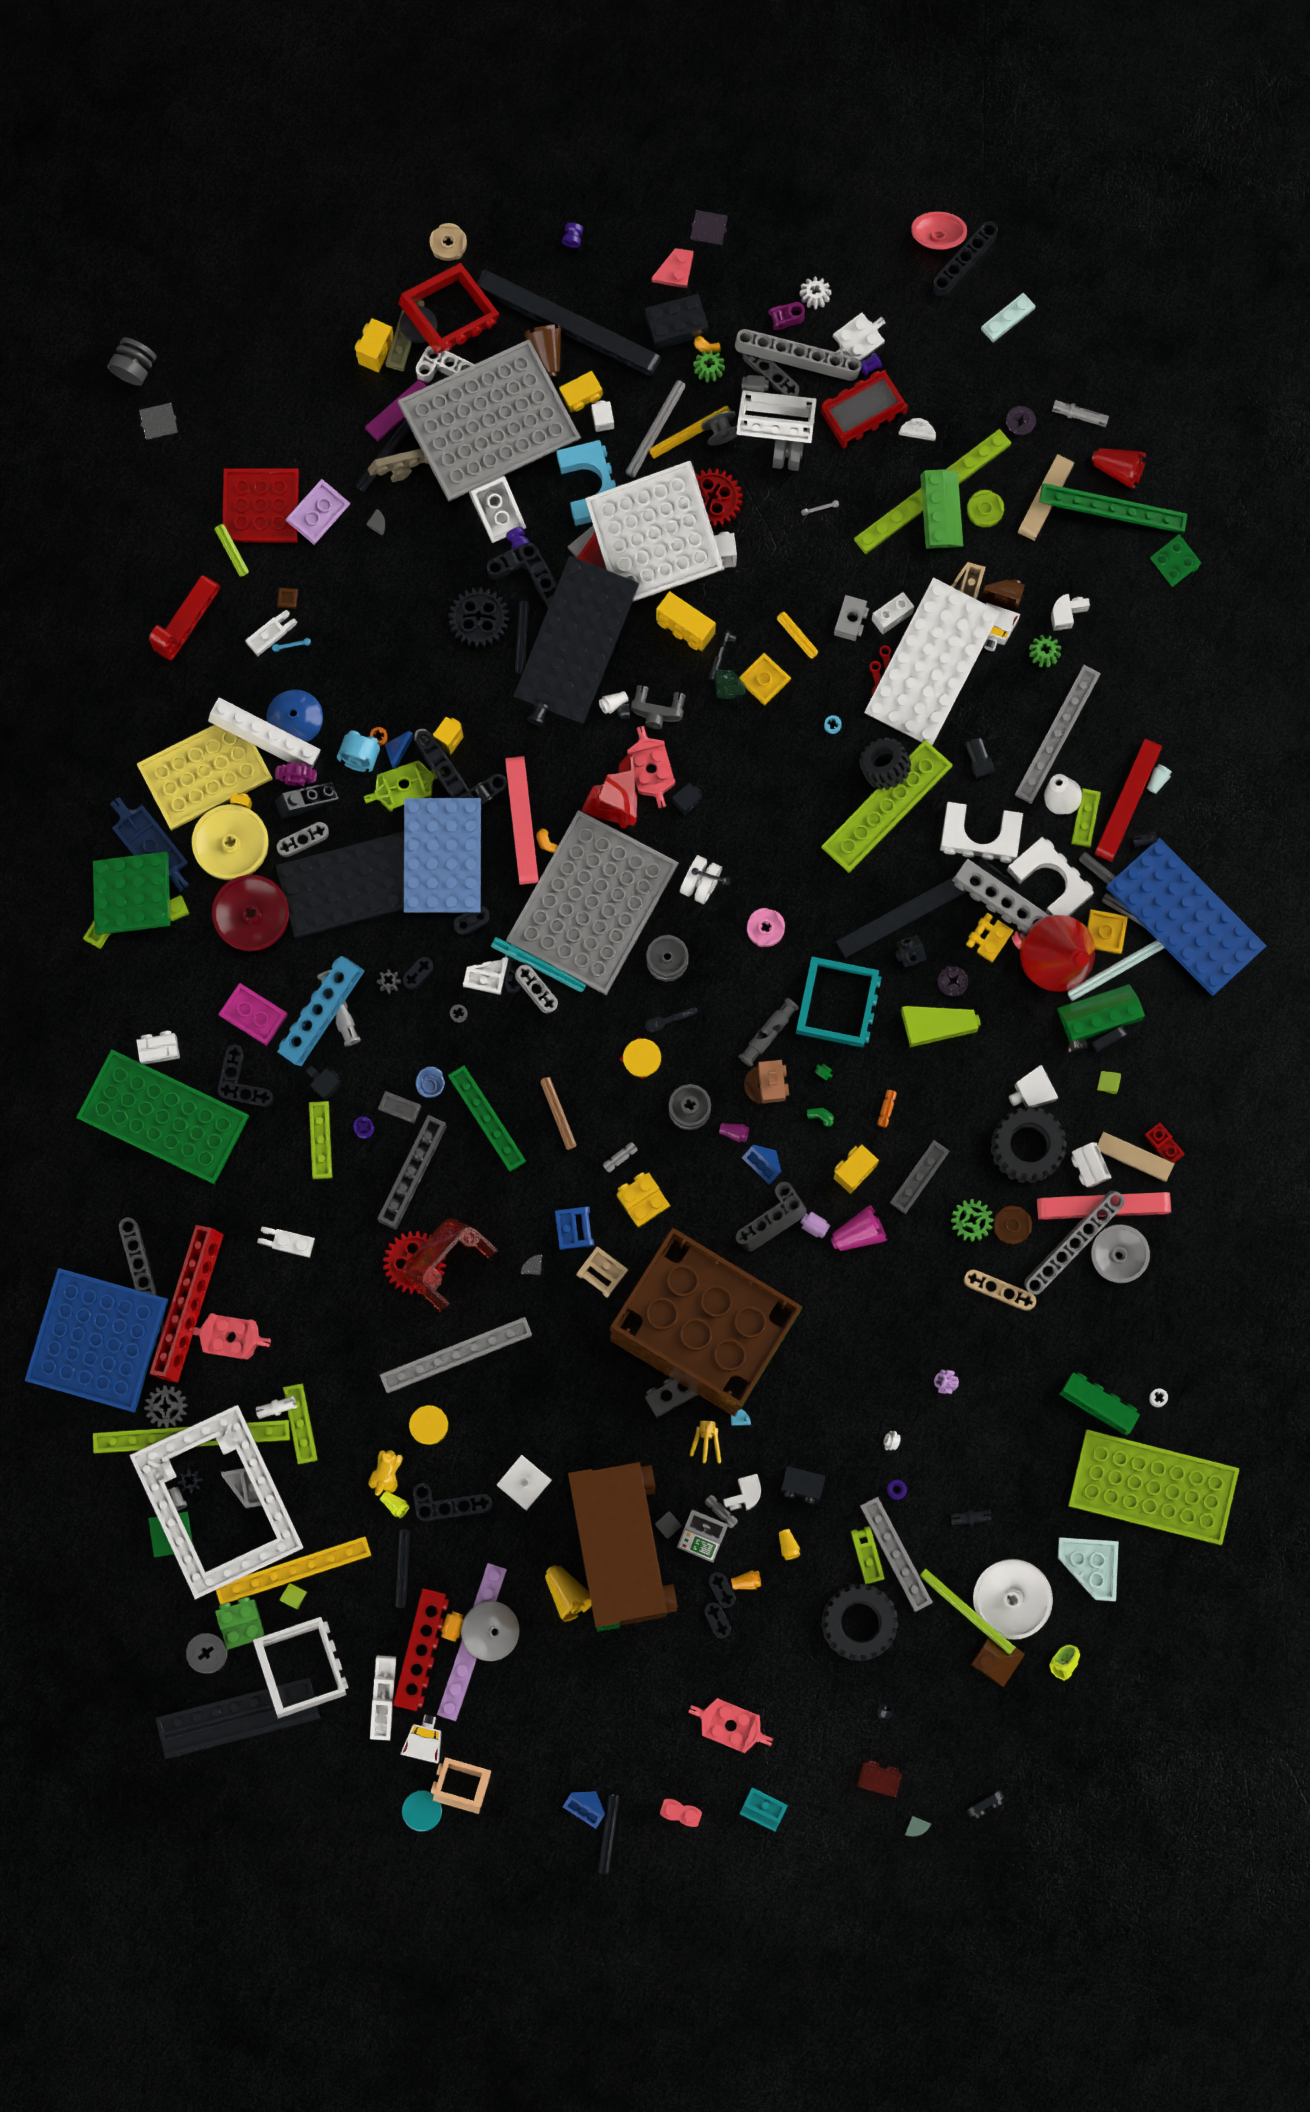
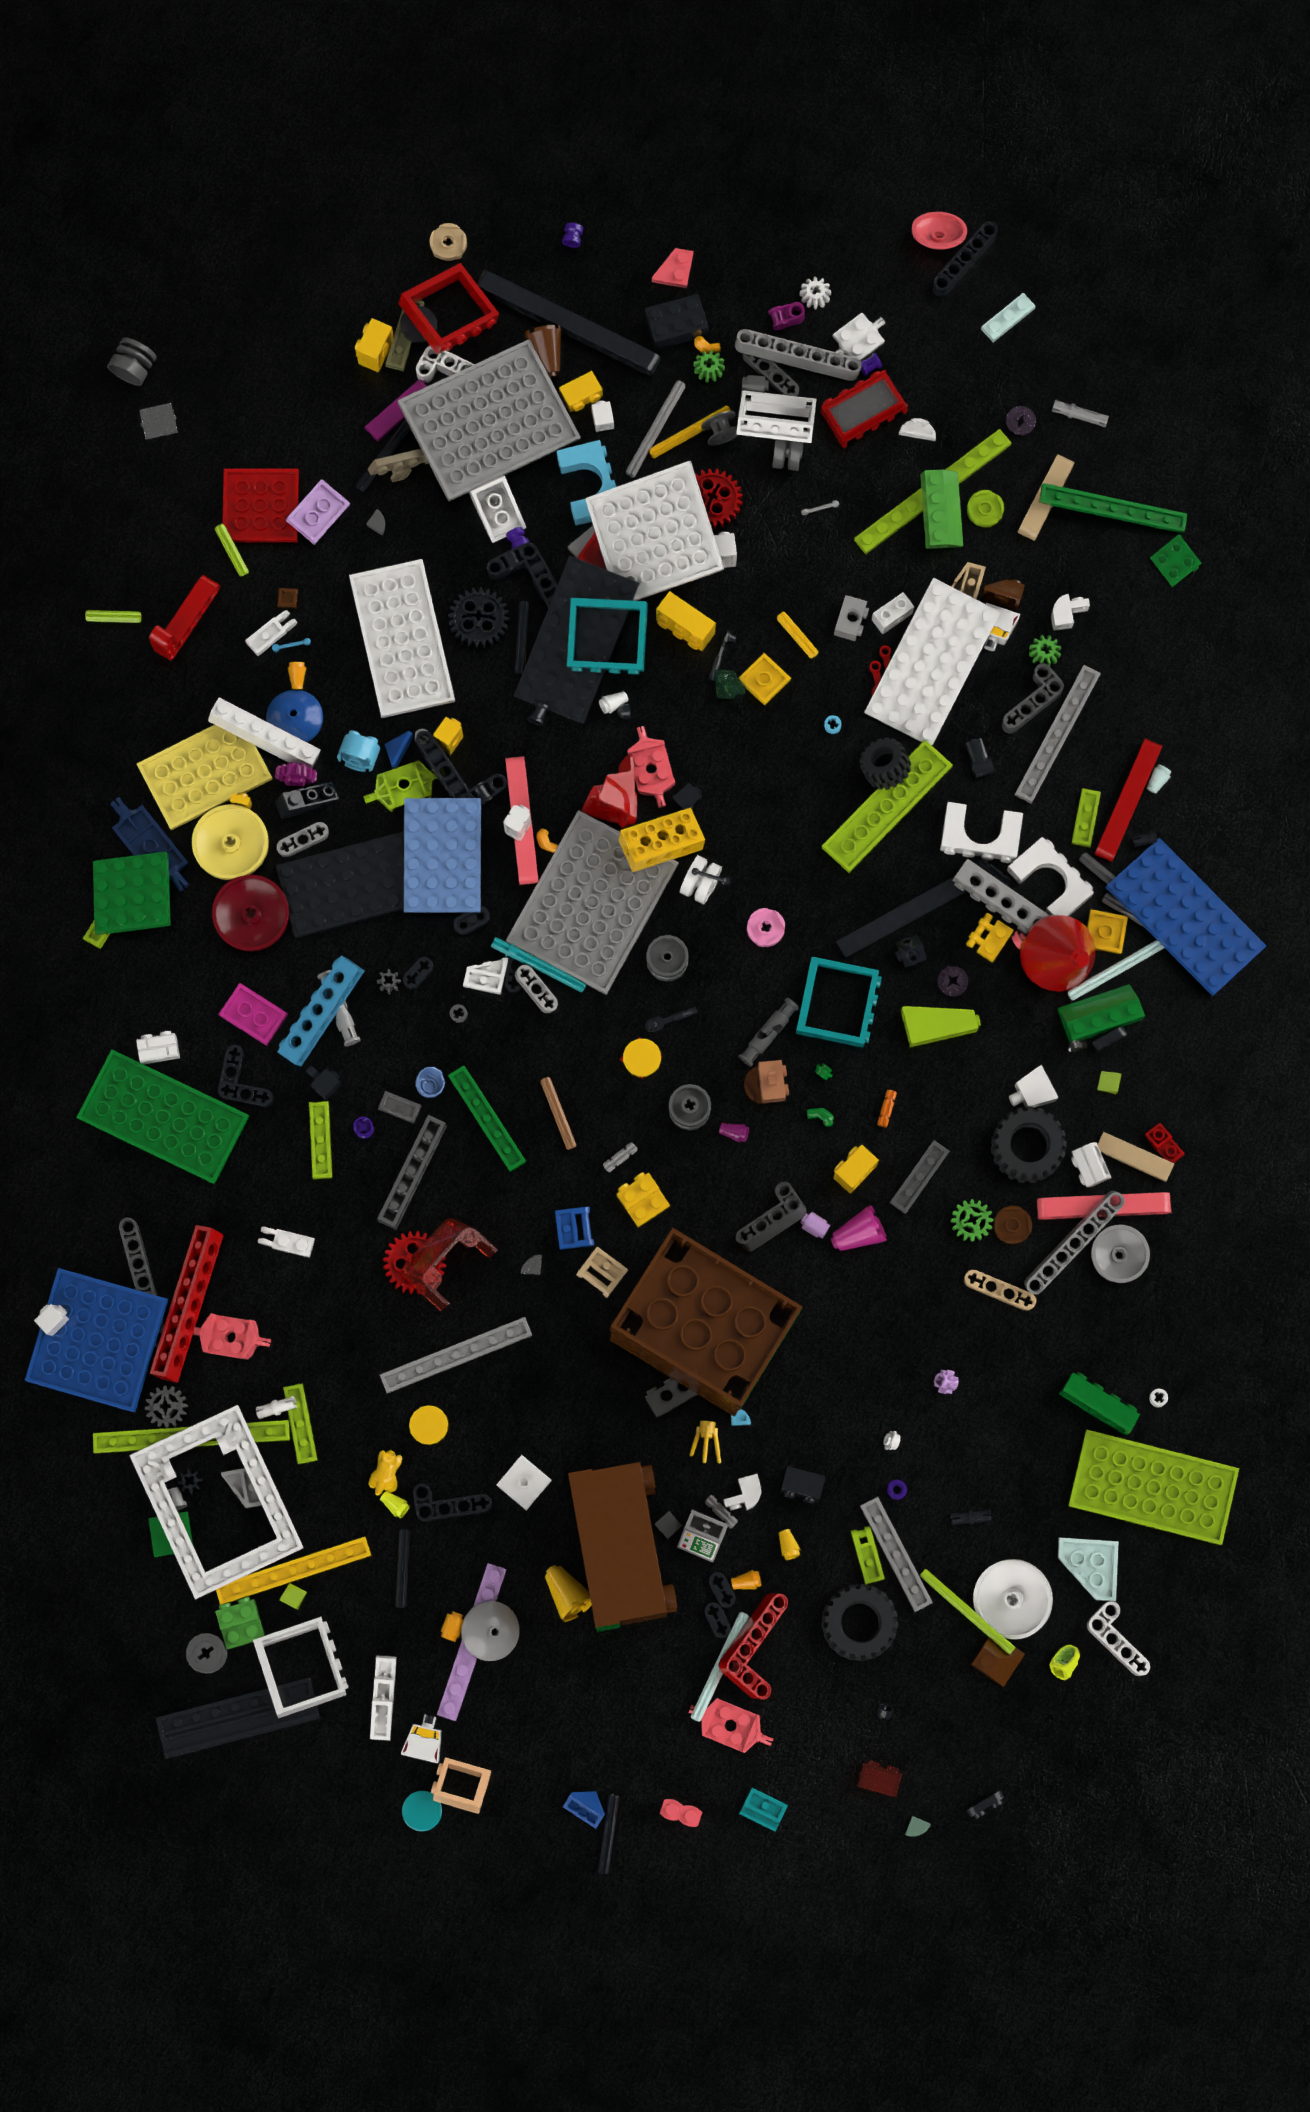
(51, 1318): none -> white brick
(113, 616): none -> lime axle
(178, 908): lime plate -> none
(297, 674): none -> light orange cone
(382, 732): orange bush -> none
(402, 638): none -> white plate
(427, 1599): red brick -> none
(517, 822): none -> white brick
(597, 667): none -> teal window
(655, 713): dark grey connector -> none
(661, 839): none -> yellow brick
(709, 227): clear purple piece -> none
(716, 1674): none -> light aqua axle
(751, 1645): none -> red beam
(763, 1161): blue slope -> none
(1030, 703): none -> dark grey beam
(1062, 795): white cone -> none
(1120, 464): red cone -> none
(1120, 1642): none -> white beam

